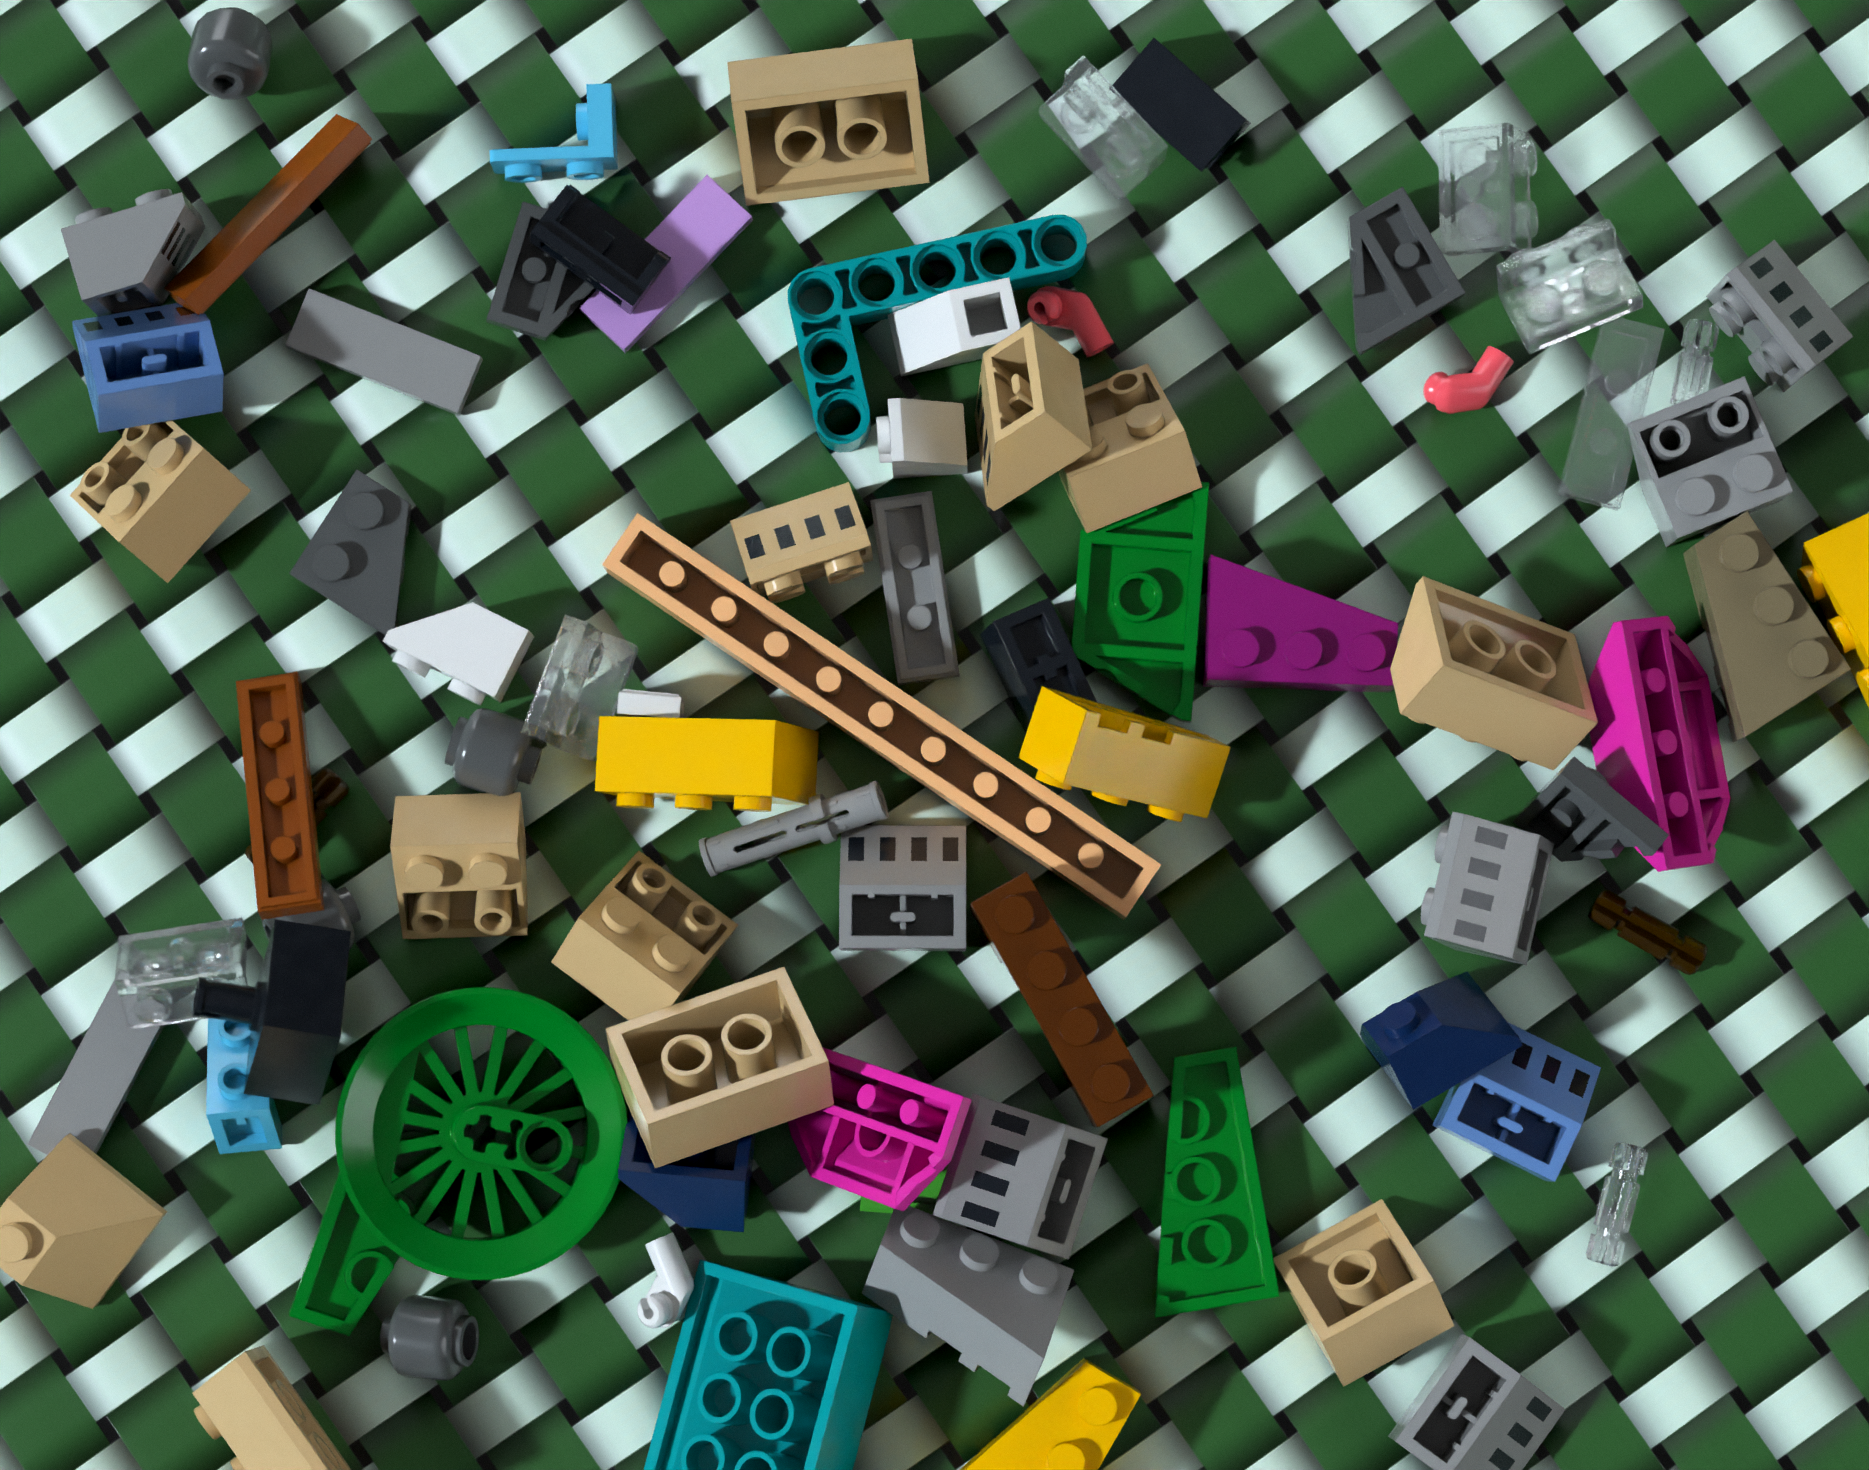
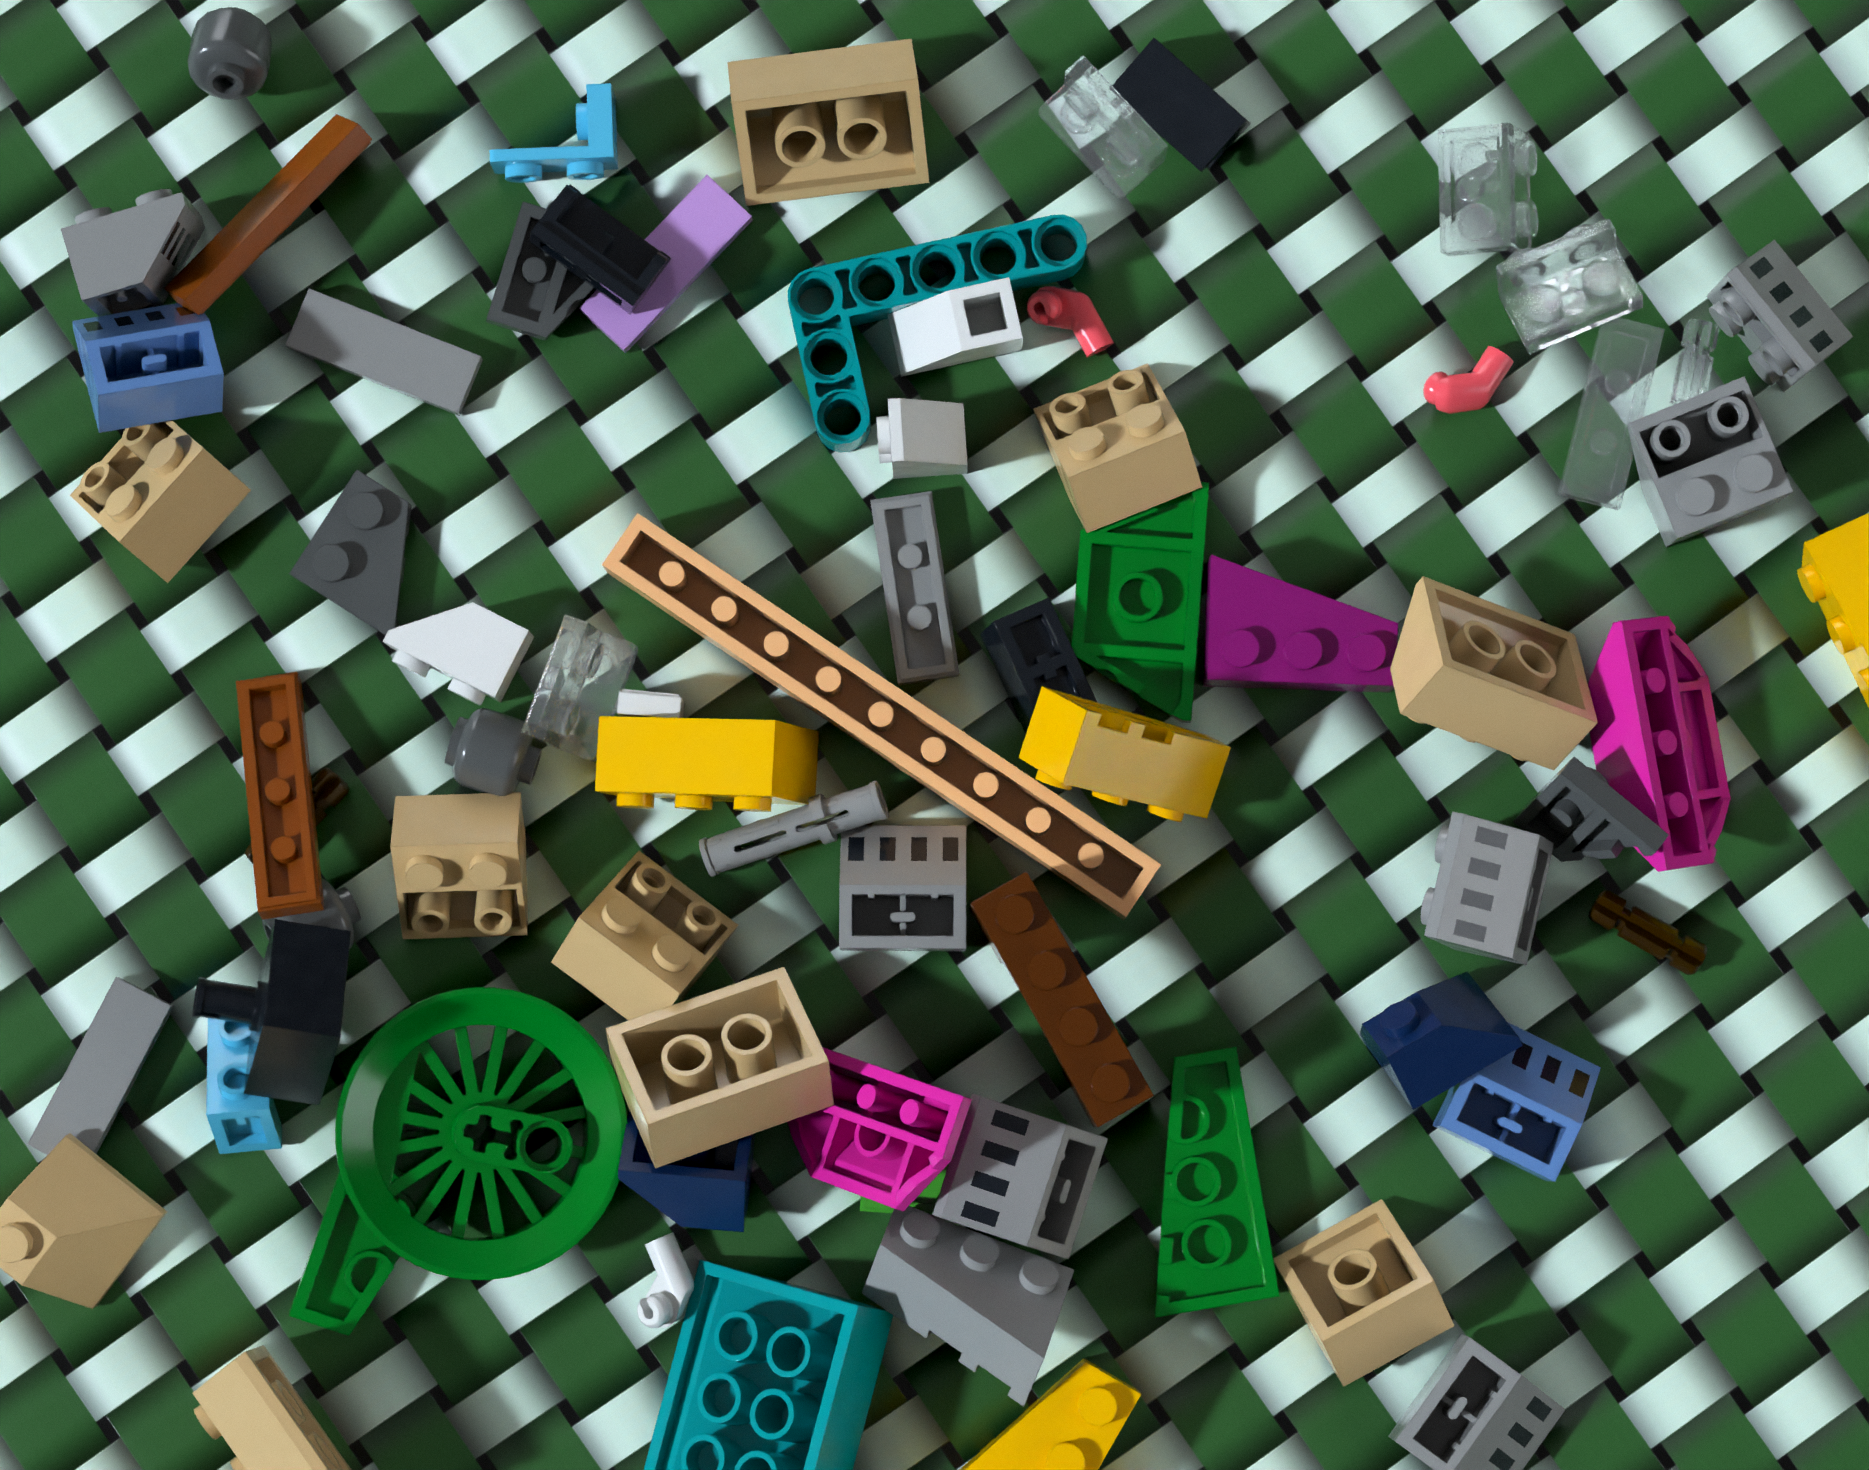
(162, 968): clear bracket -> none
(430, 1337): dark grey head -> none
(803, 543): tan slope -> none
(1028, 413): tan slope -> none
(1395, 271): dark grey wing -> none
(1617, 1204): clear axle -> none
(1758, 627): dark tan wedge -> none

